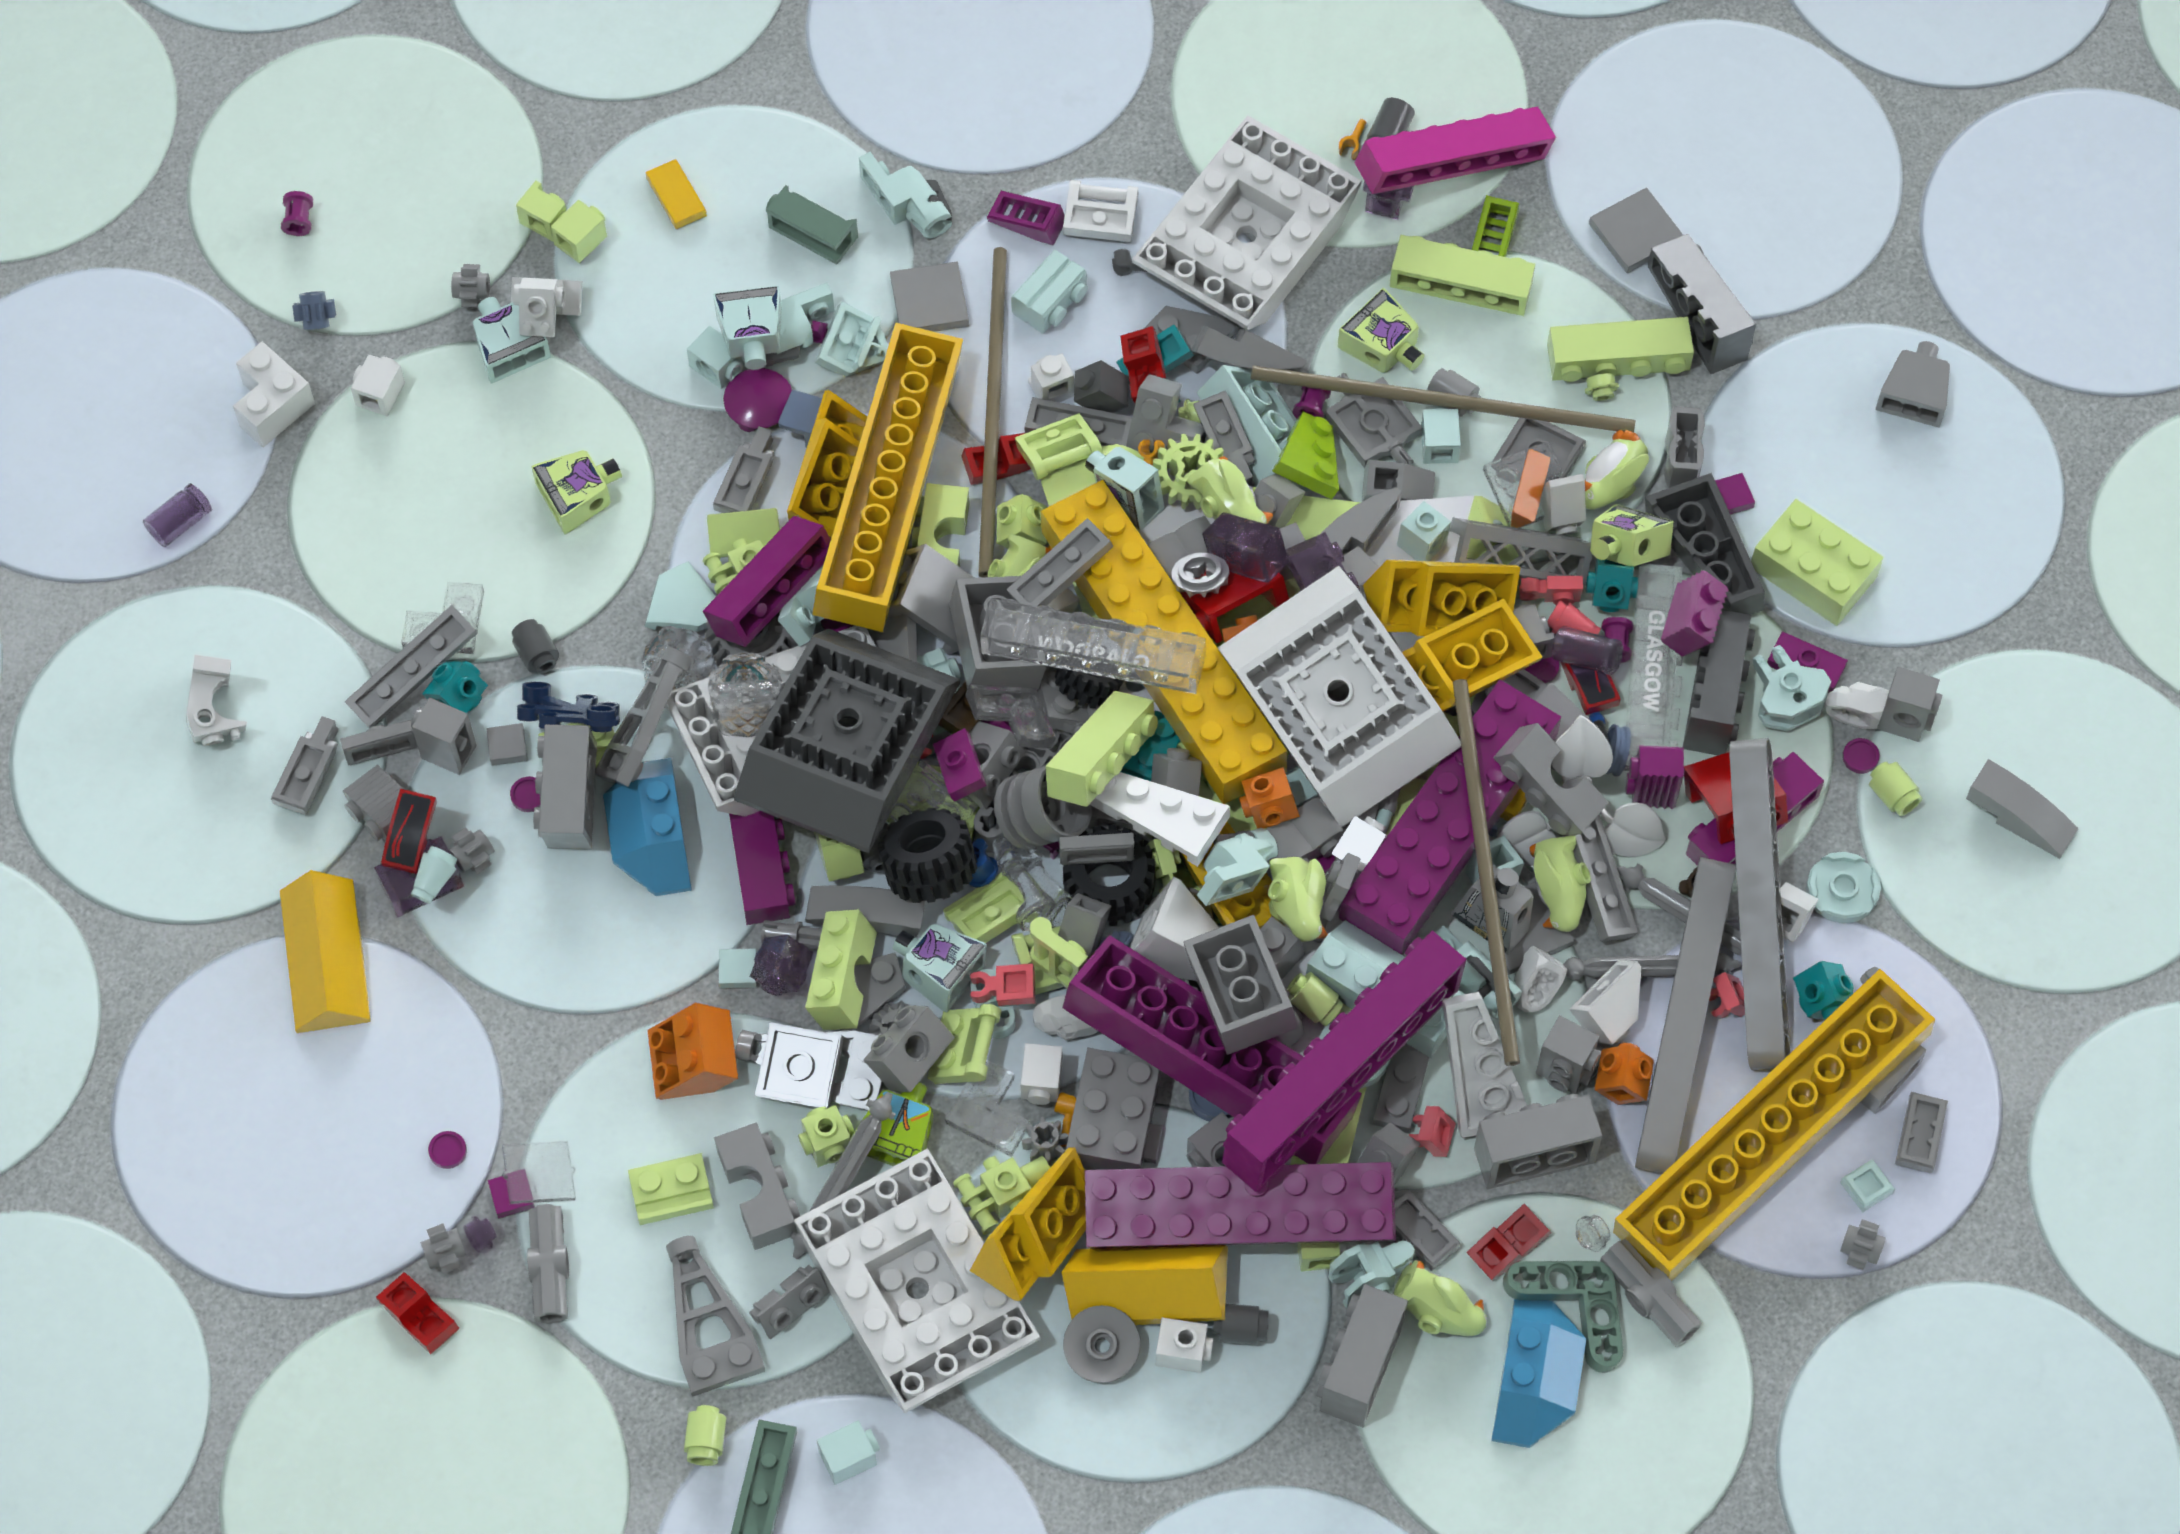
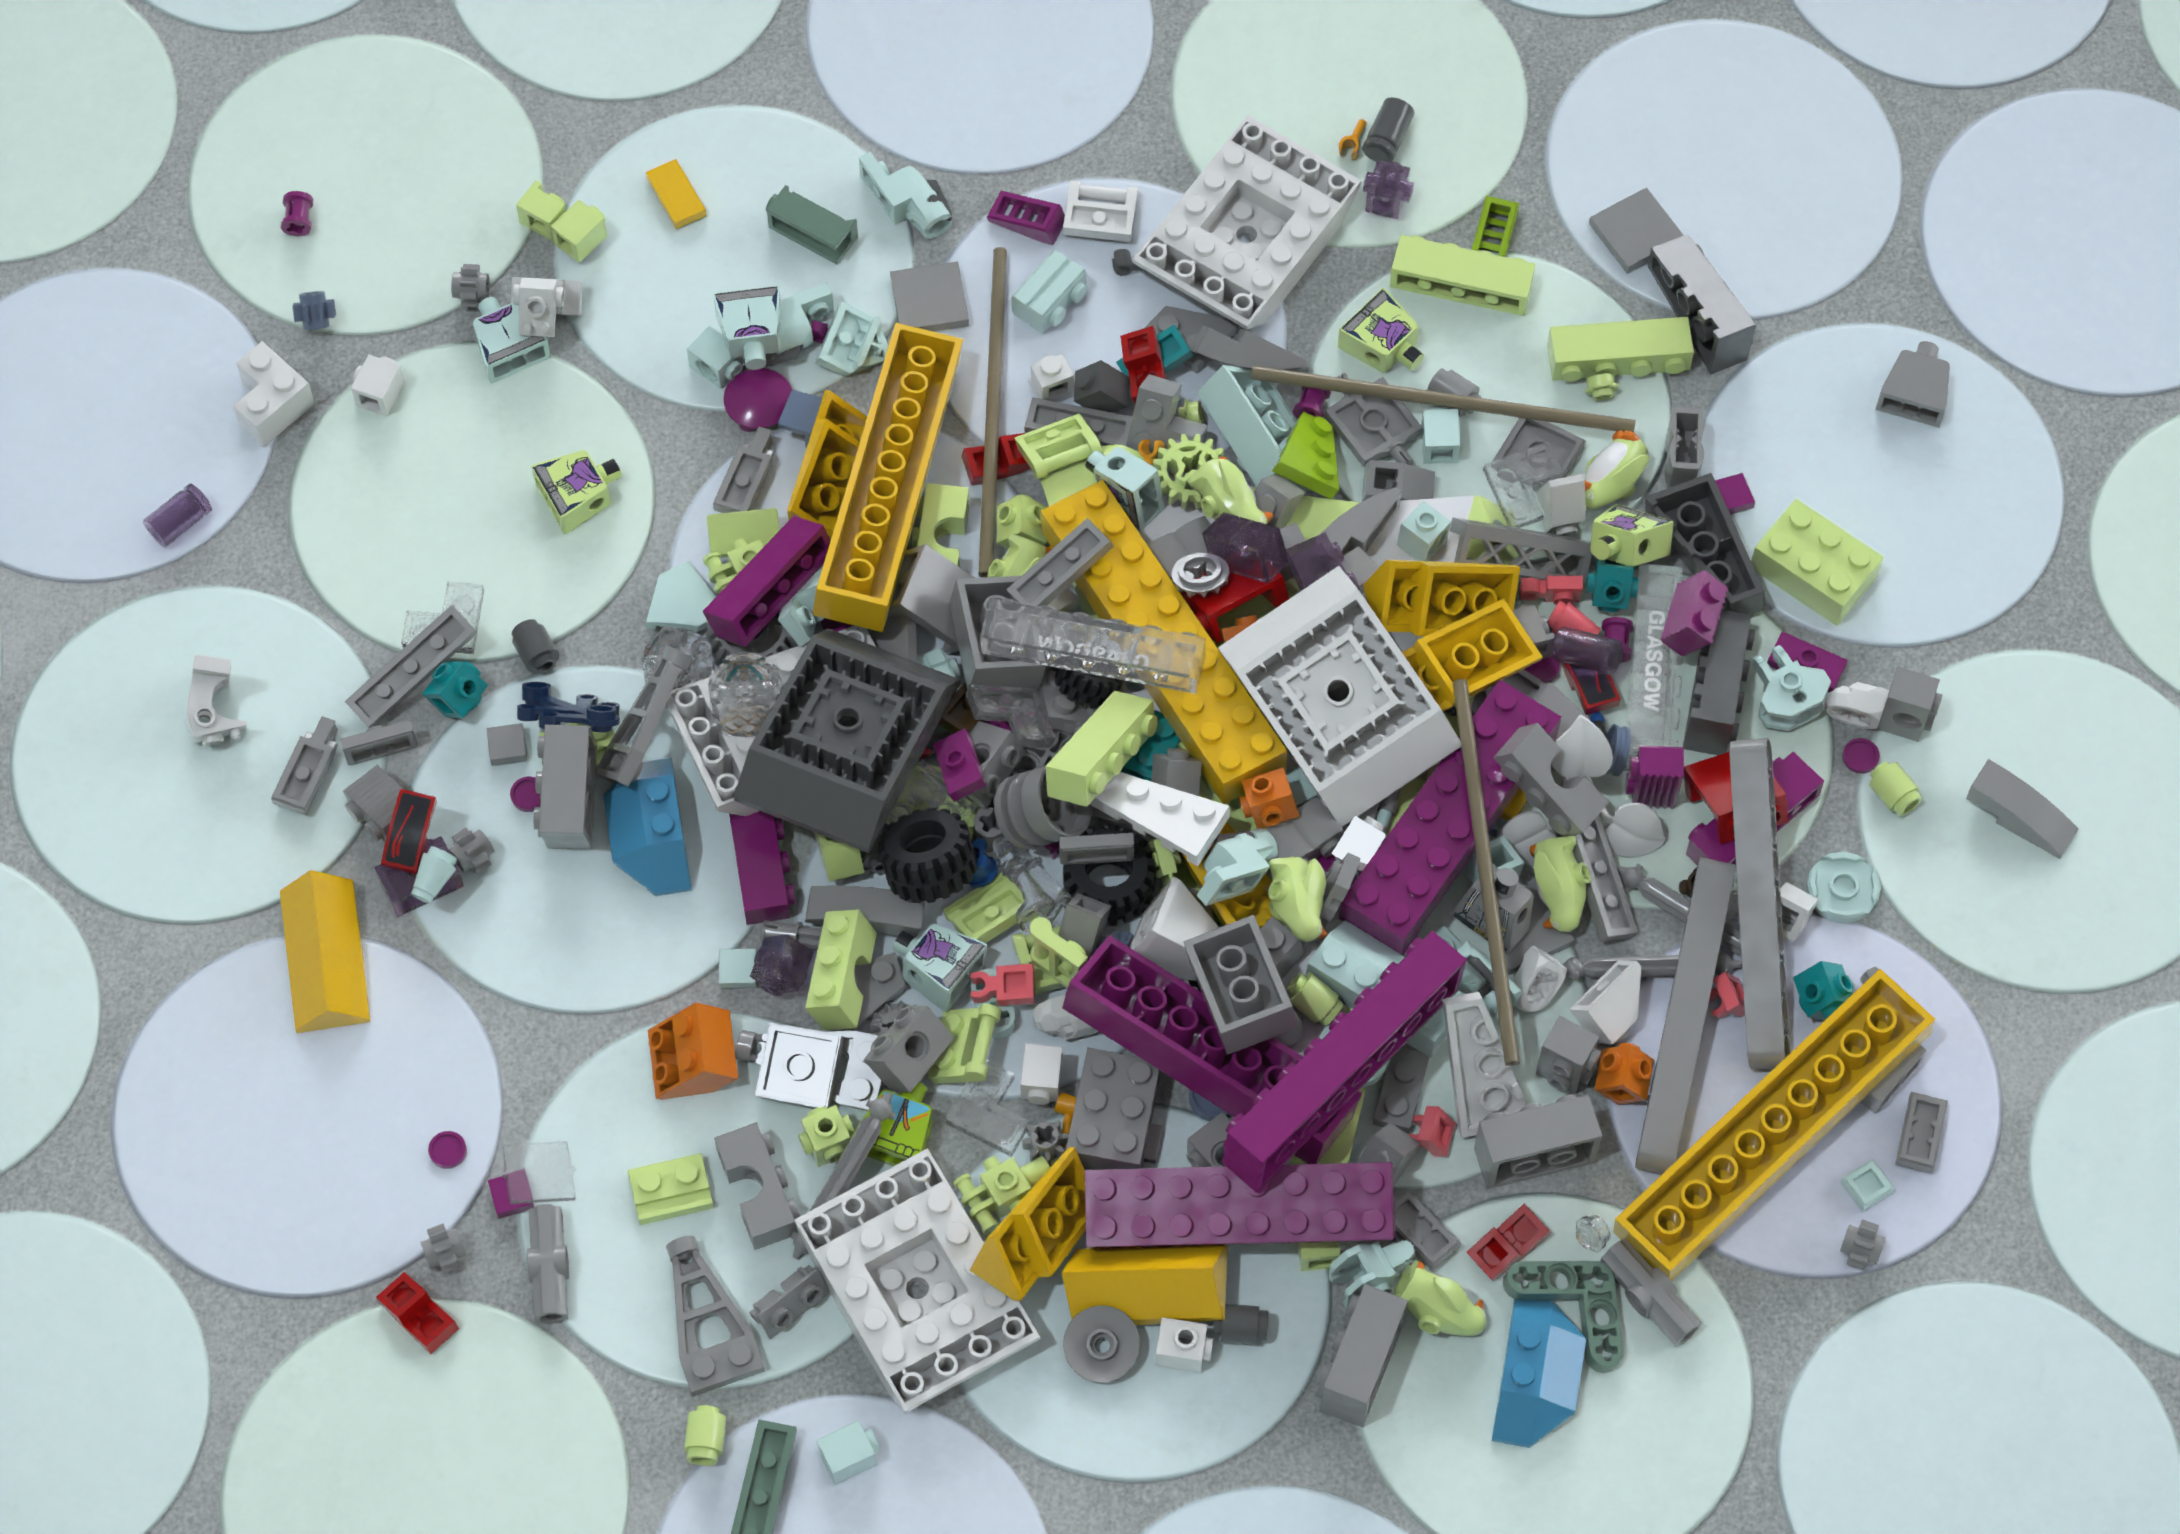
(443, 735): light grey brick -> none
(480, 1233): clear purple plate -> none
(1224, 427): light grey hinge -> none
(1454, 149): dark pink brick -> none
(1530, 488): orange slope -> none

